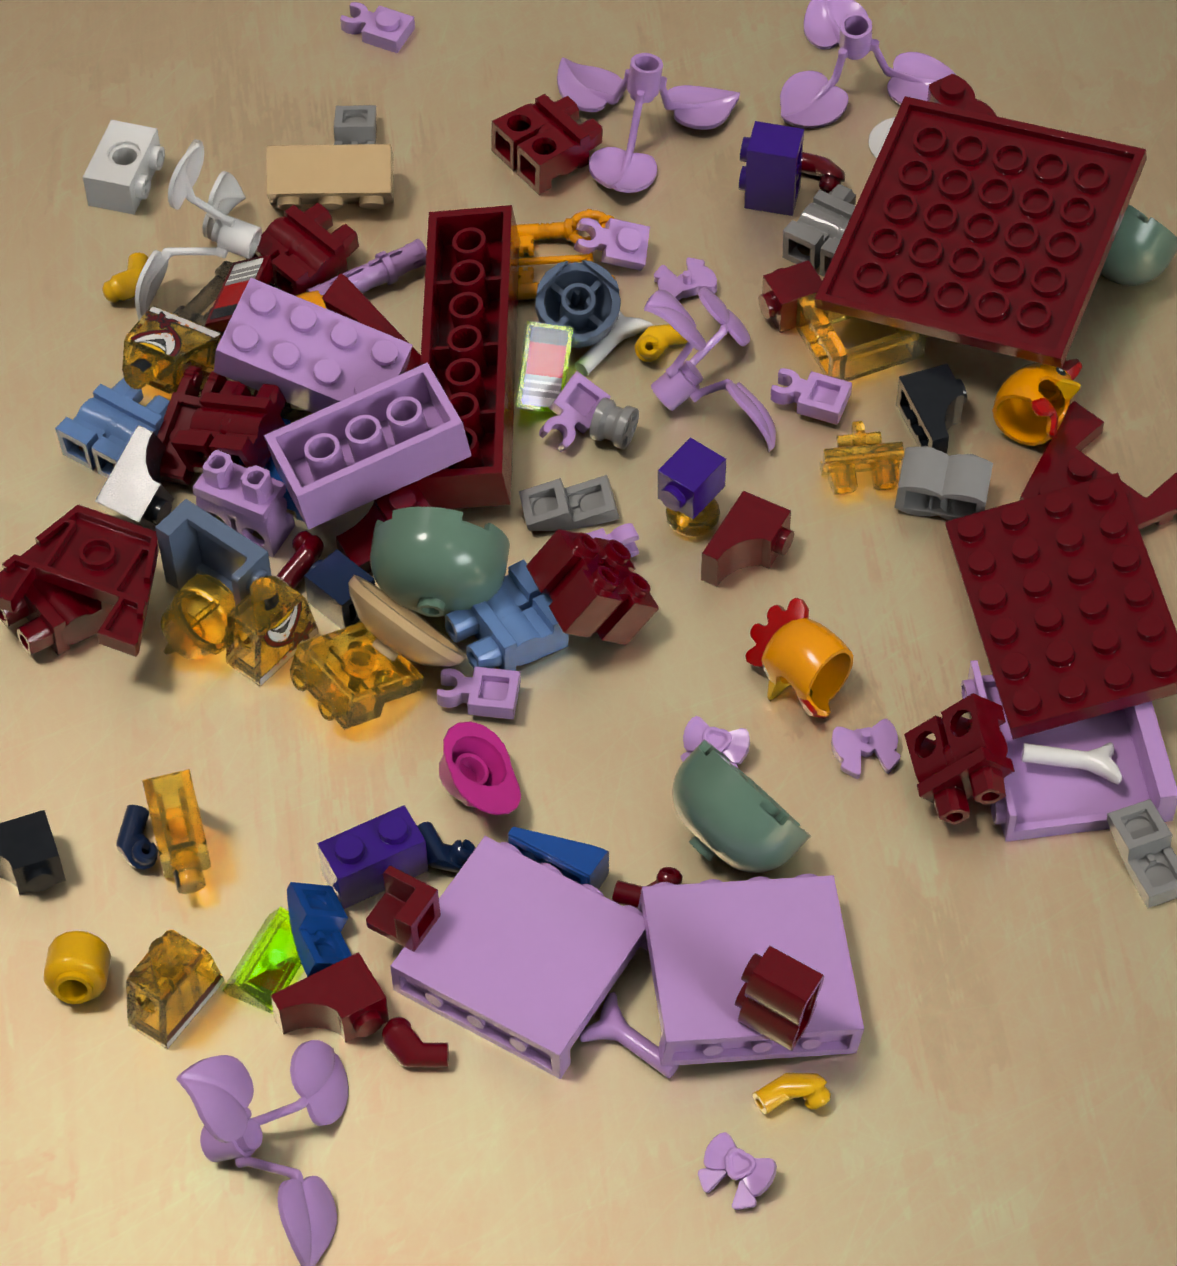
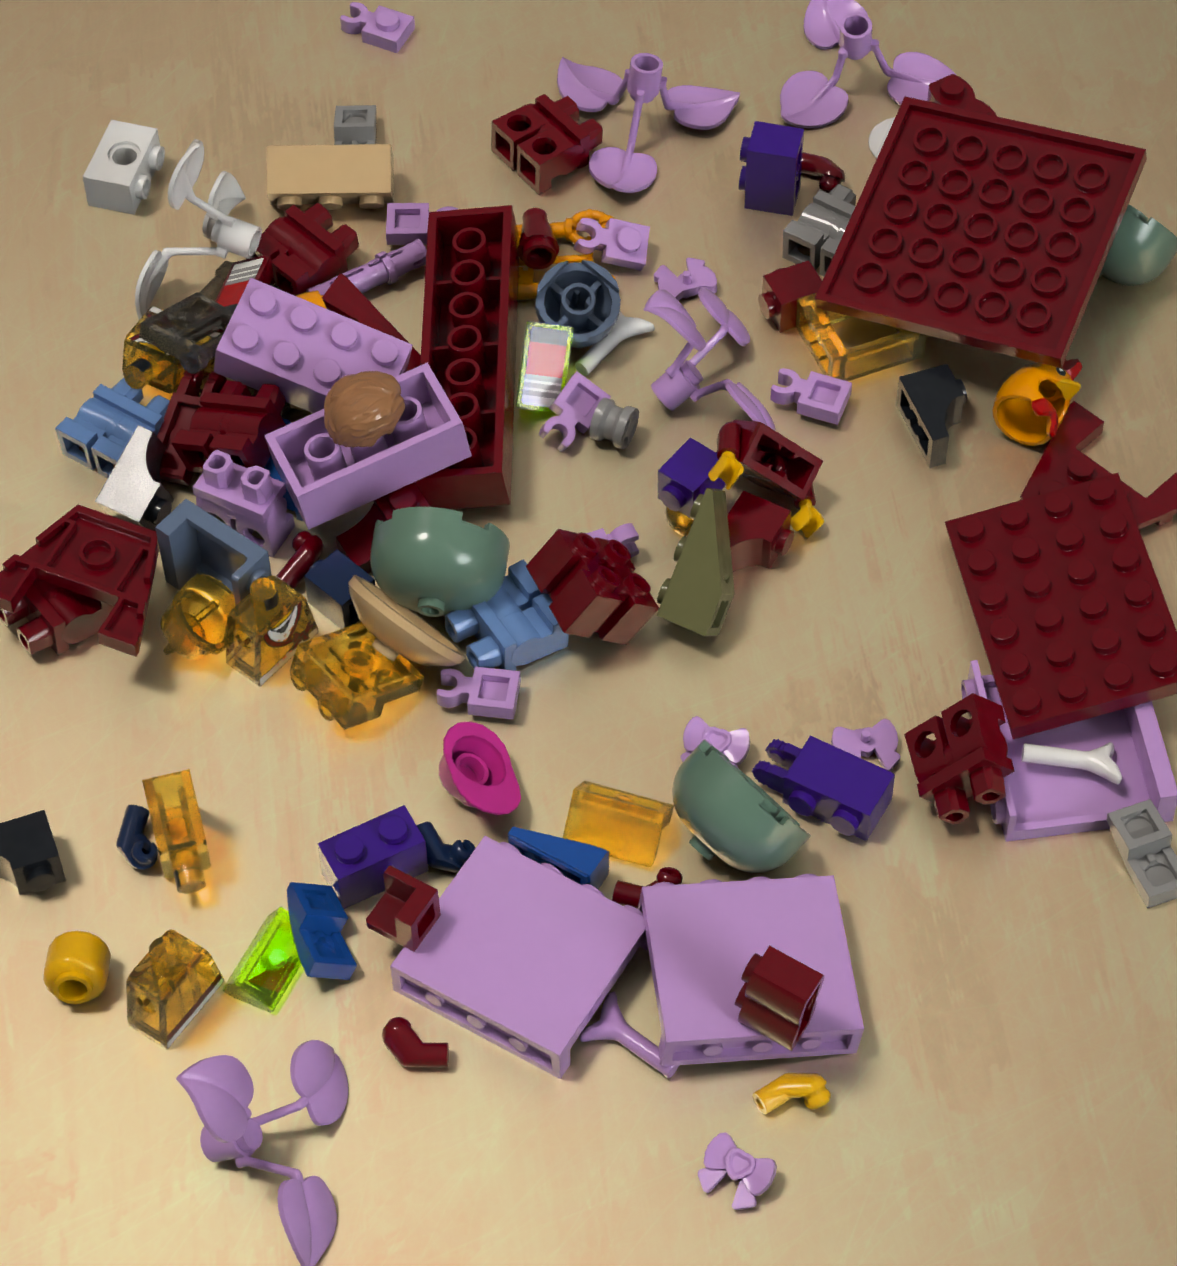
(123, 285): yellow arm -> none
(183, 325): none -> clear smoke plate
(335, 999): dark red arch -> none
(363, 408): none -> medium nougat hair
(408, 222): none -> lavender plate
(537, 241): none -> dark red cone
(578, 506): light grey slope -> none
(617, 822): none -> clear yellow panel
(656, 341): yellow arm -> none
(703, 576): none -> olive slope
(771, 462): none -> dark red torso
(800, 655): light orange piece -> none
(828, 785): none -> dark purple hinge
(860, 454): clear yellow hips -> none
(942, 484): light grey brick -> none

